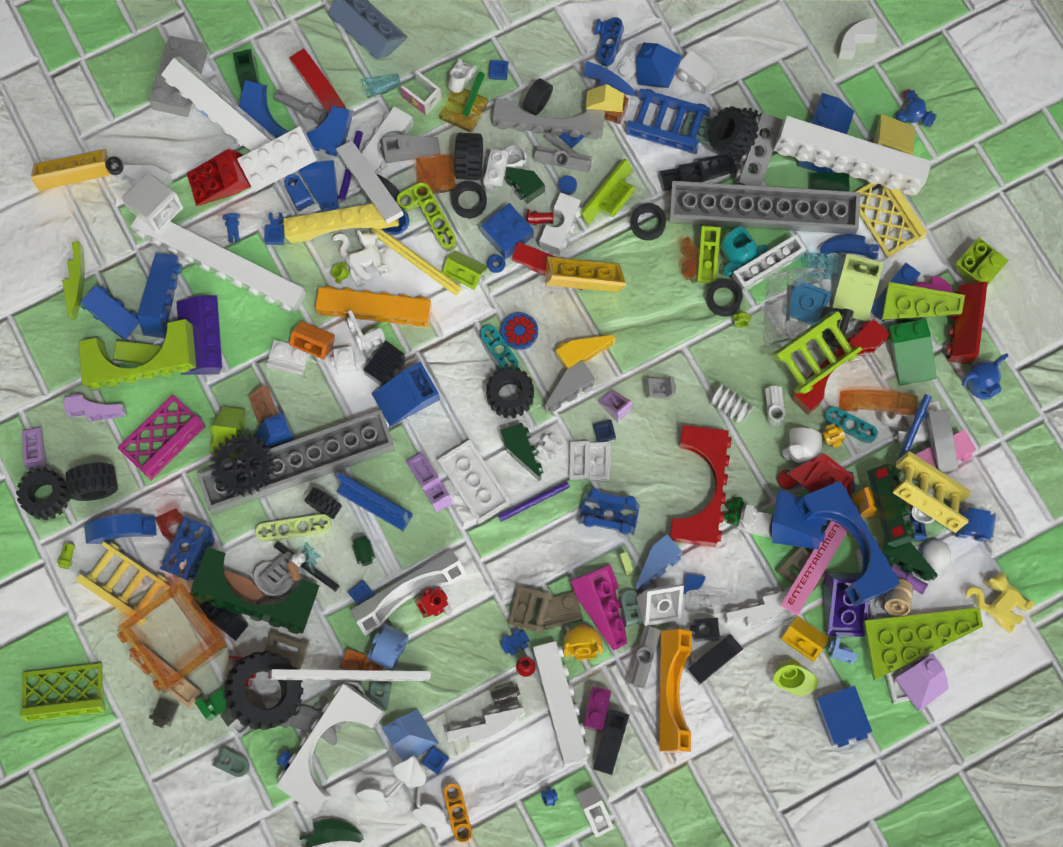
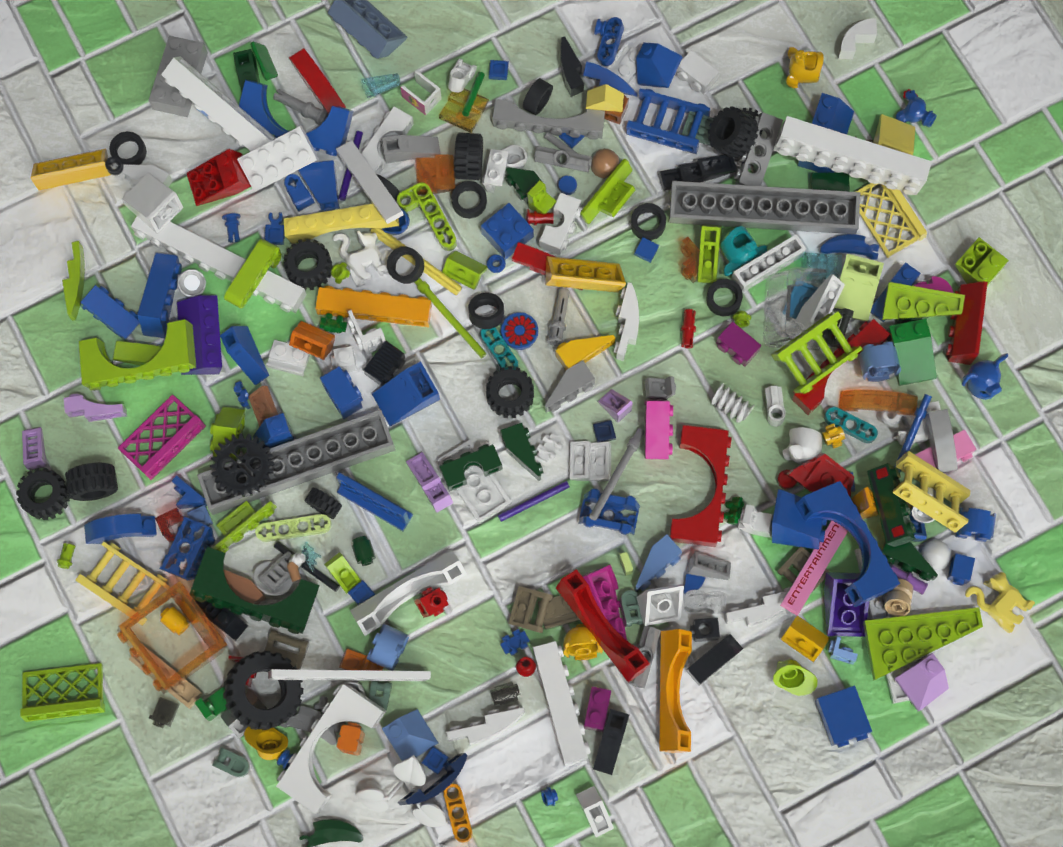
(125, 137): none -> black tyre
(174, 620): none -> yellow brick
(191, 283): none -> white hair
(191, 498): none -> blue slope
(201, 515): none -> medium blue plate
(240, 522): none -> lime bracket
(242, 395): none -> blue piece
(244, 352): none -> blue slope
(252, 272): none -> lime beam
(264, 61): none -> green slope
(268, 742): none -> yellow piece
(308, 250): none -> black tyre
(333, 326): none -> green piece
(342, 392): none -> blue brick
(342, 572): none -> lime slope
(350, 739): none -> orange brick
(415, 274): none -> black tyre
(424, 288): none -> lime bar
(453, 769): none -> dark blue slope
(485, 458): none -> dark green arch
(486, 299): none -> black tyre
(539, 199): none -> lime slope
(557, 325): none -> light grey pin
(571, 69): none -> black slope
(604, 163): none -> medium nougat hair
(622, 653): none -> red arch
(628, 315): none -> white slope
(632, 447): none -> light grey bar
(646, 250): none -> blue tile
(658, 429): none -> dark pink wedge
(688, 328): none -> red pin
(697, 567): none -> light grey slope
(738, 344): none -> magenta brick
(803, 67): none -> yellow piece
(821, 302): none -> white slope
(879, 362): none -> medium blue brick
(961, 569): none -> blue brick

